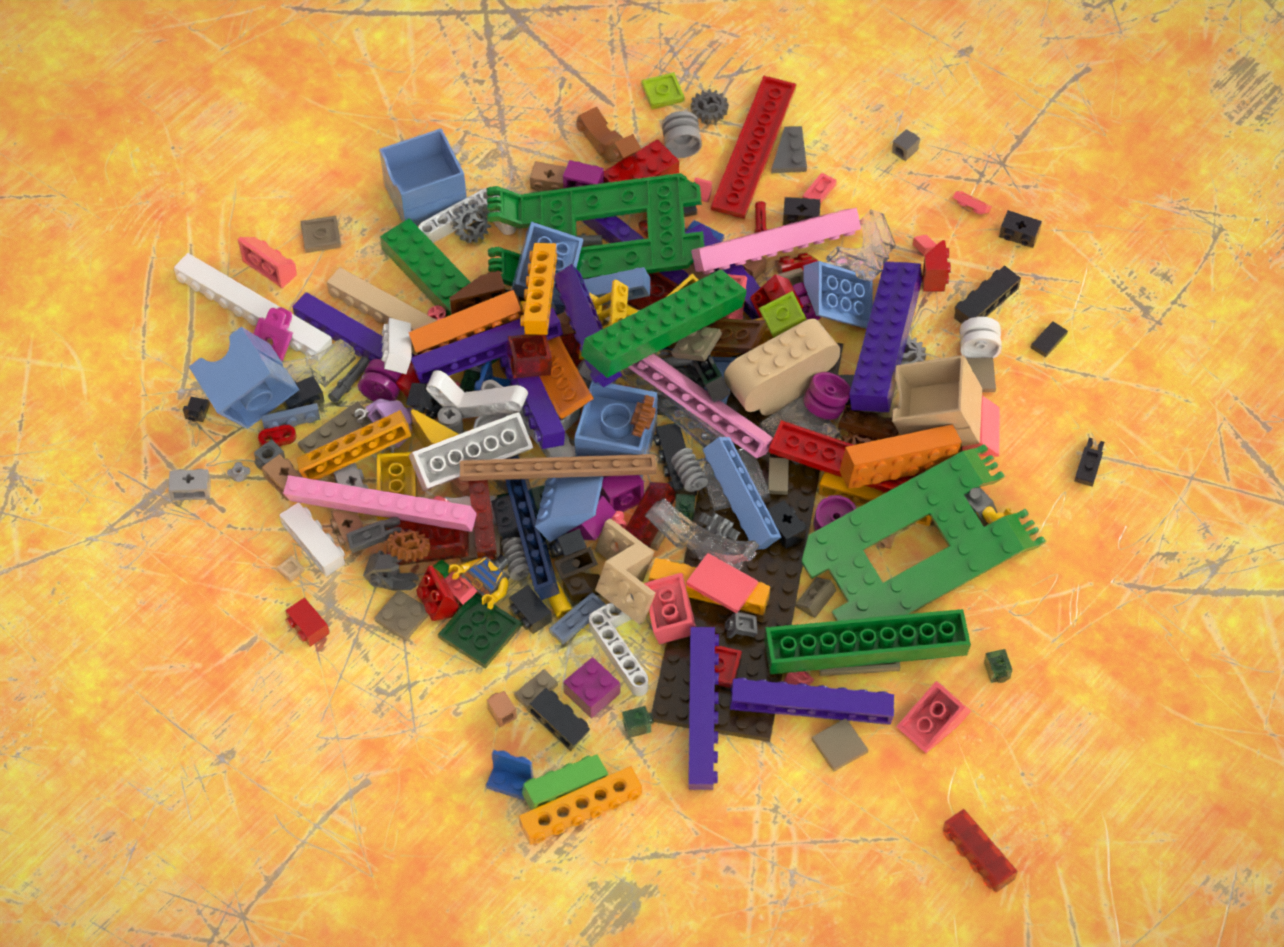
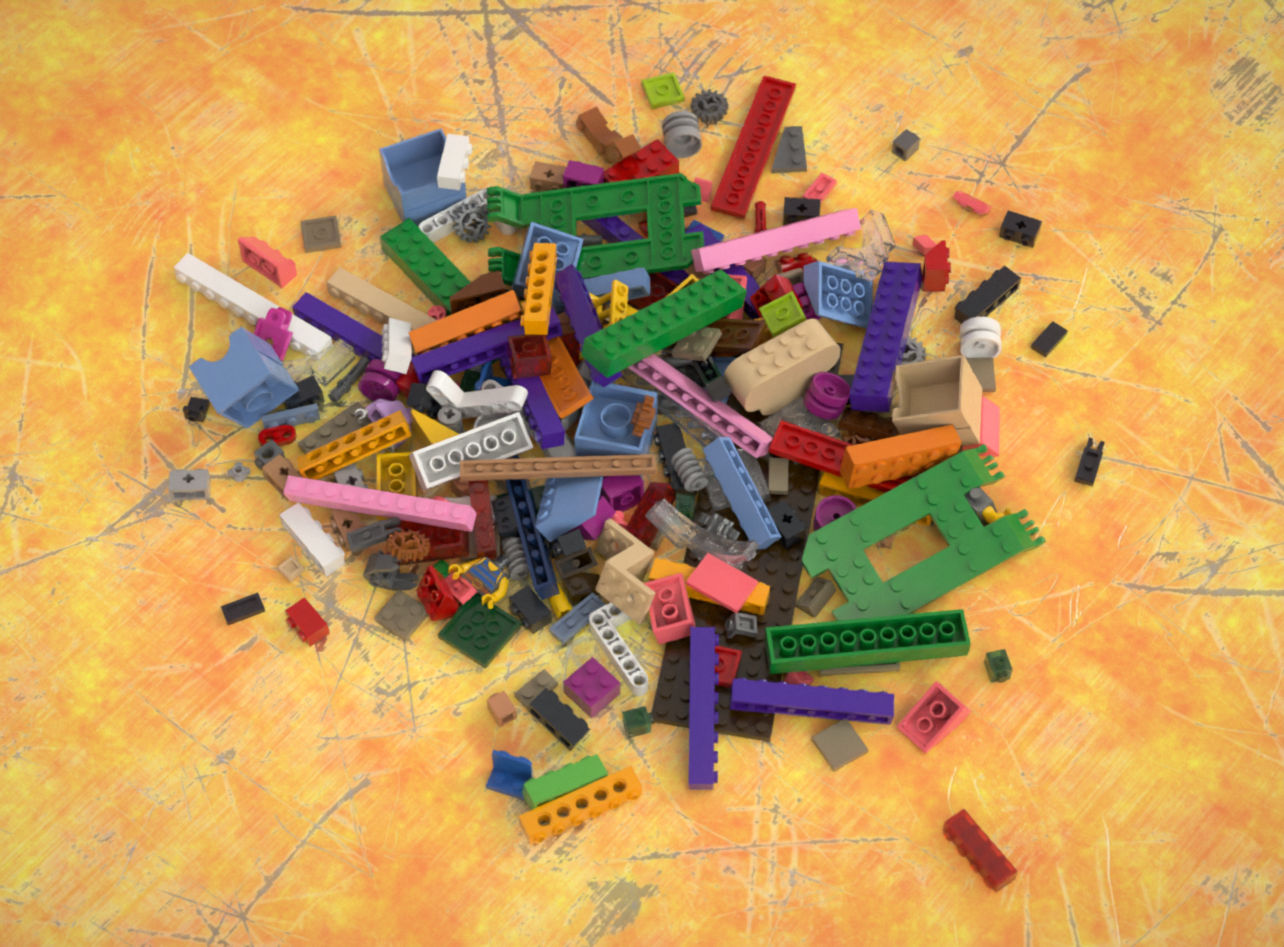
(243, 608): none -> black tile
(454, 162): none -> white brick

